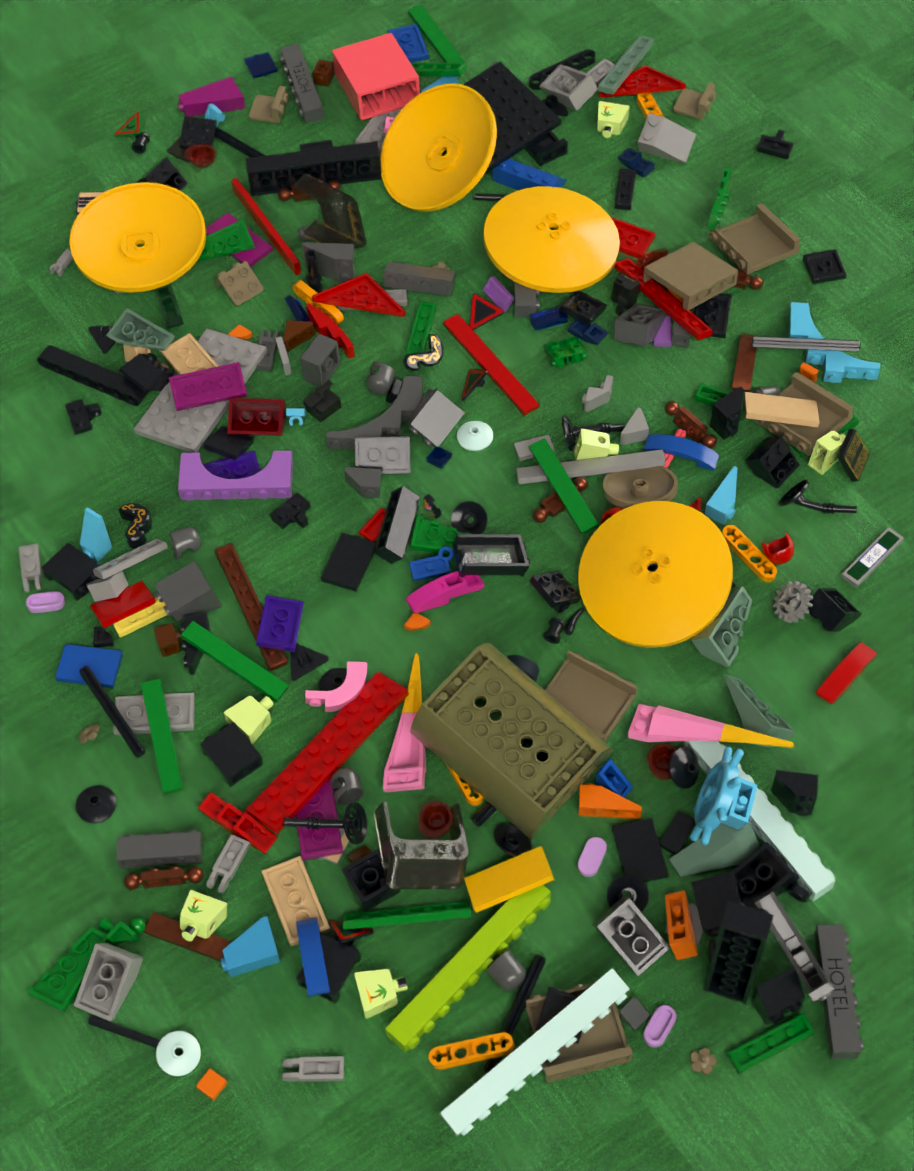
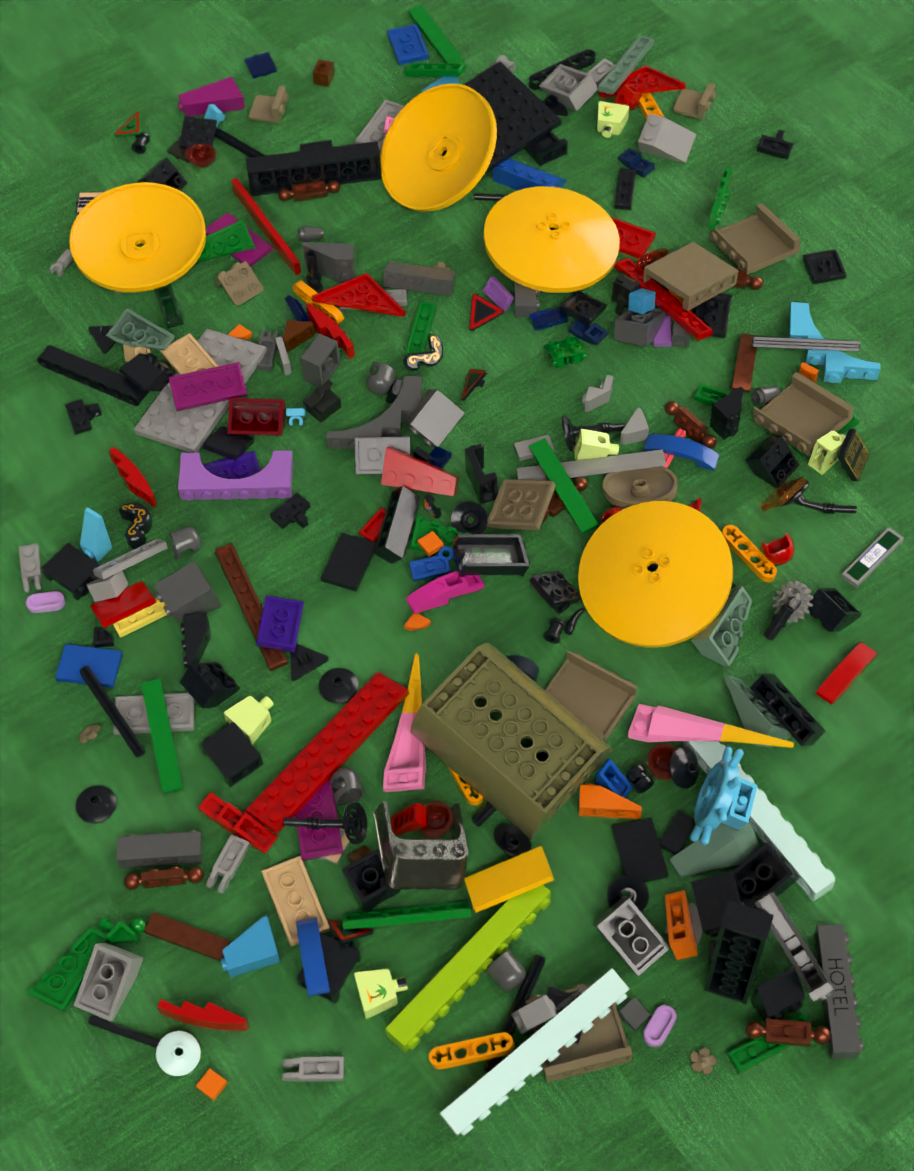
(134, 479): none -> red slope
(168, 639): reddish brown brick -> none
(201, 915): yellowish green torso -> none
(208, 684): none -> black slope
(209, 1017): none -> red slope
(234, 661): green tile -> none
(302, 83): dark grey brick -> none
(339, 212): clear smoke windscreen -> none
(343, 695): bright pink arch -> none
(364, 481): dark grey slope -> none
(375, 76): coral brick -> none
(415, 474): none -> wedge
(419, 821): none -> red slope
(422, 455): none -> black tile
(430, 543): none -> orange tile
(475, 441): light aqua dish -> none
(484, 485): none -> black panel
(488, 361): red tile -> none
(509, 64): none -> light grey bush
(521, 504): none -> dark tan plate
(534, 1014): none -> light grey slope
(582, 988): none -> clear hinge
(592, 857): lavender tile -> none
(628, 96): none -> red brick
(640, 779): none -> black wheel
(641, 301): none -> dark azure brick
(722, 503): medium azure slope -> none
(778, 622): none -> black axle
(781, 409): tan tile -> none
(783, 494): none -> clear orange tile
(787, 709): none -> black brick
(787, 1032): none -> copper plate
(796, 791): black slope -> none
(798, 893): black tile -> none

